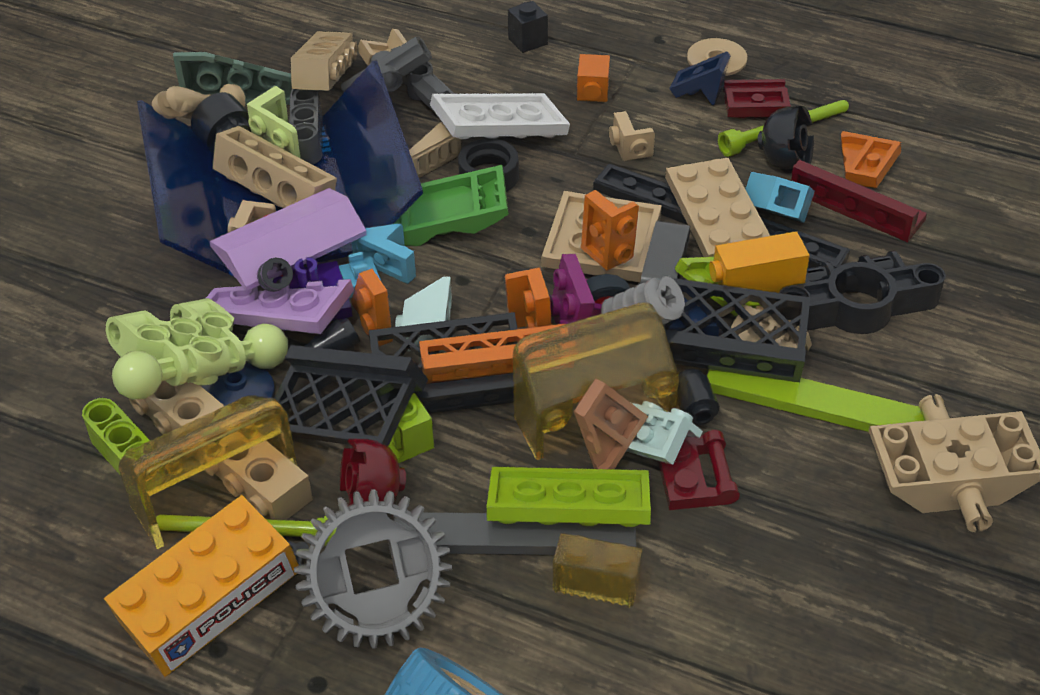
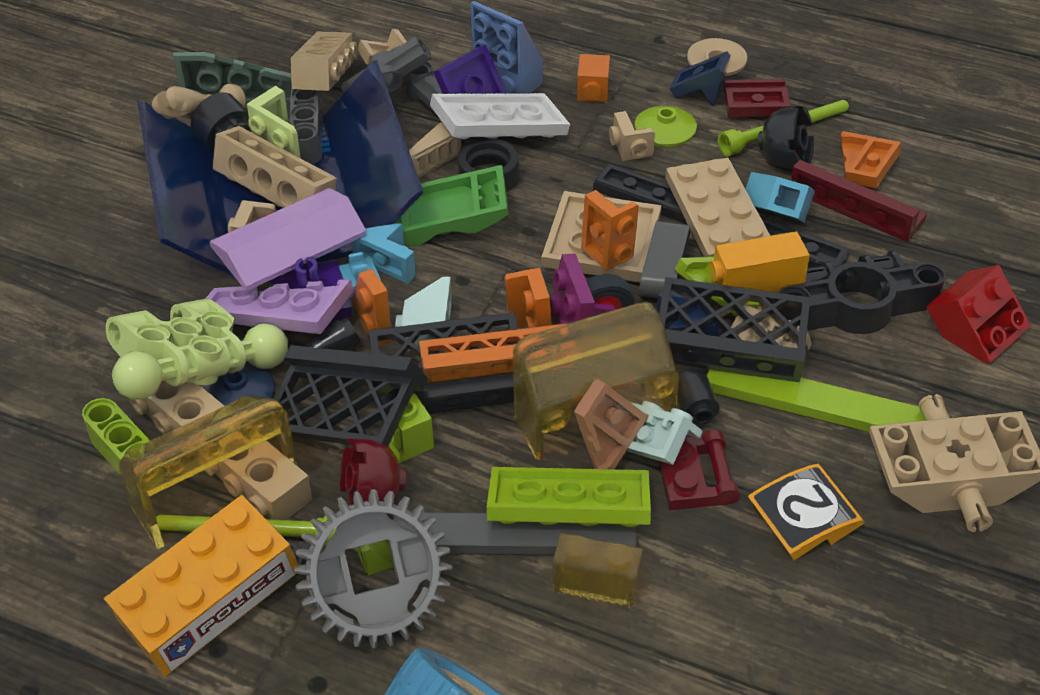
(282, 266): black bush -> none
(375, 557): none -> lime slope
(470, 74): none -> dark purple tile
(509, 47): none -> medium blue slope
(527, 26): black brick -> none
(661, 293): light grey piece -> none
(670, 124): none -> lime dish
(805, 510): none -> slope
(980, 313): none -> red slope

